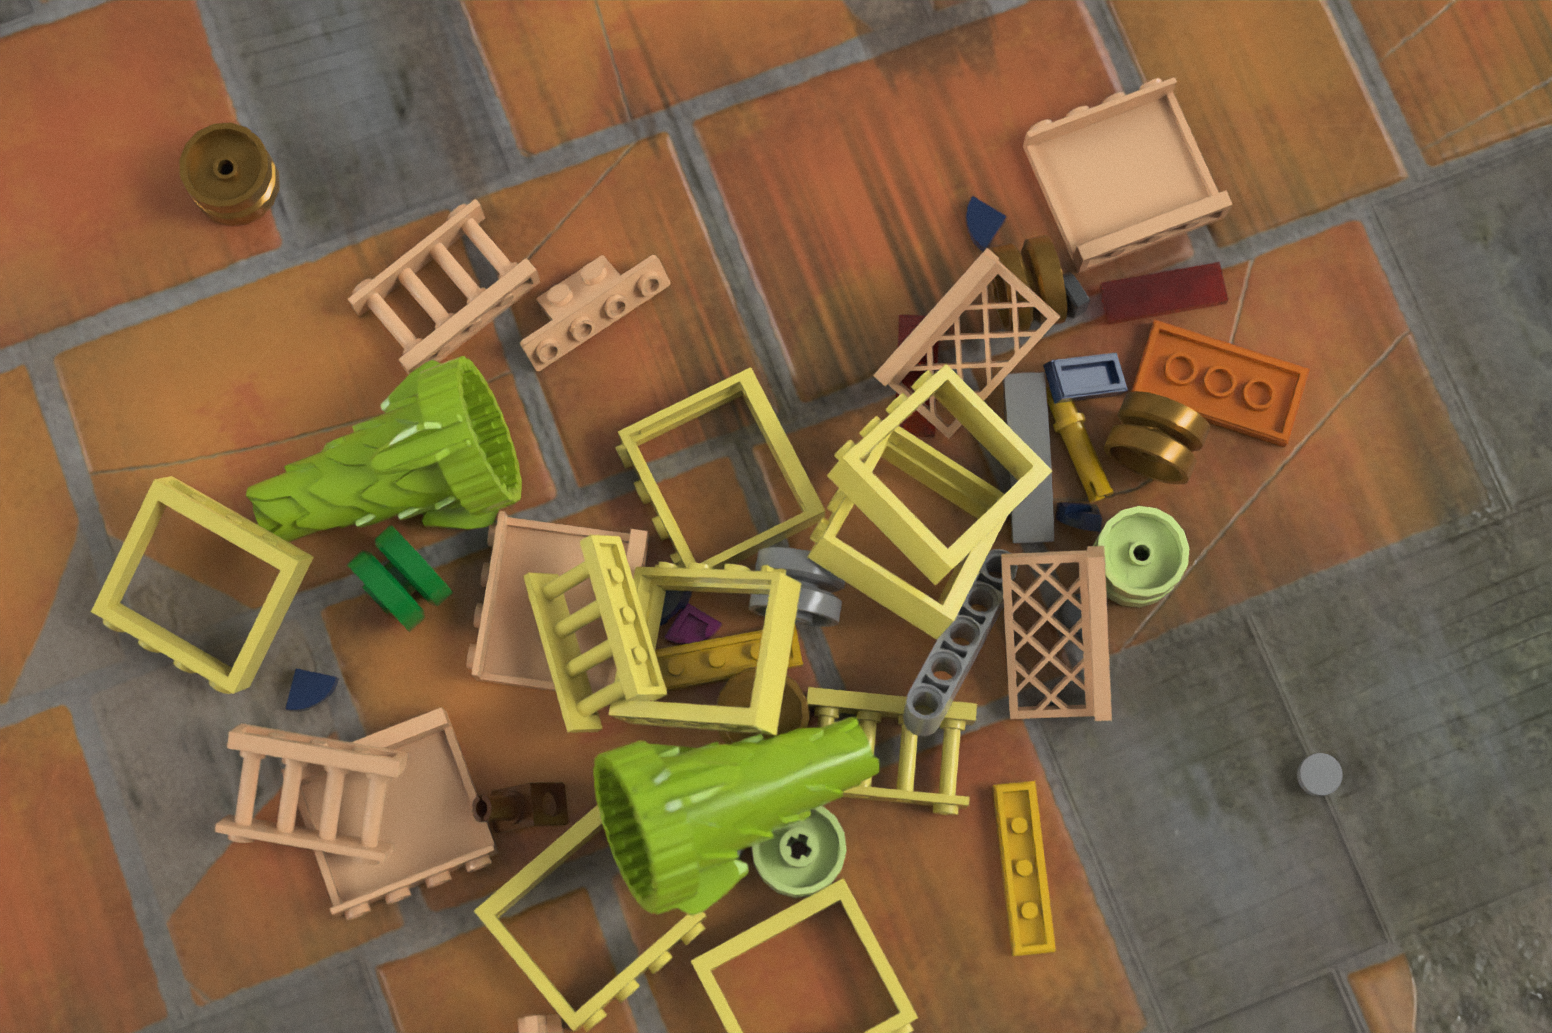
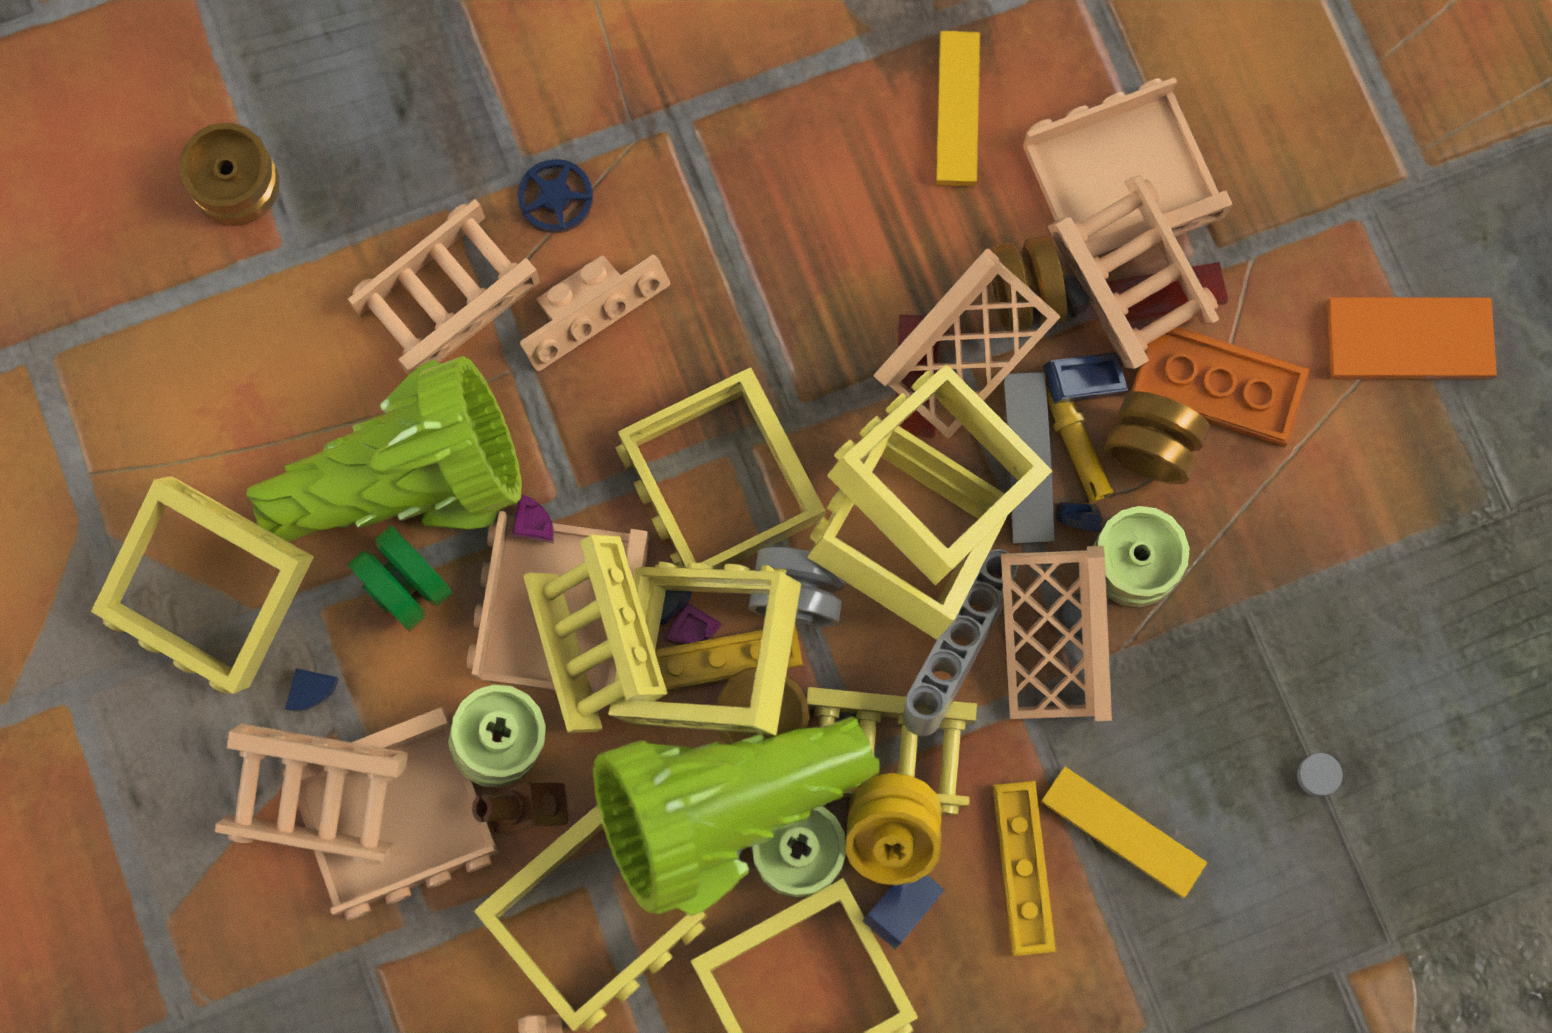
(500, 711): none -> yellowish green wheel
(532, 521): none -> magenta tile
(555, 195): none -> dark blue wheel
(893, 829): none -> yellow wheel
(902, 909): none -> dark blue tile
(958, 108): none -> yellow tile
(983, 223): dark blue tile -> none
(1092, 272): none -> light nougat fence
(1124, 832): none -> yellow tile
(1411, 338): none -> orange tile

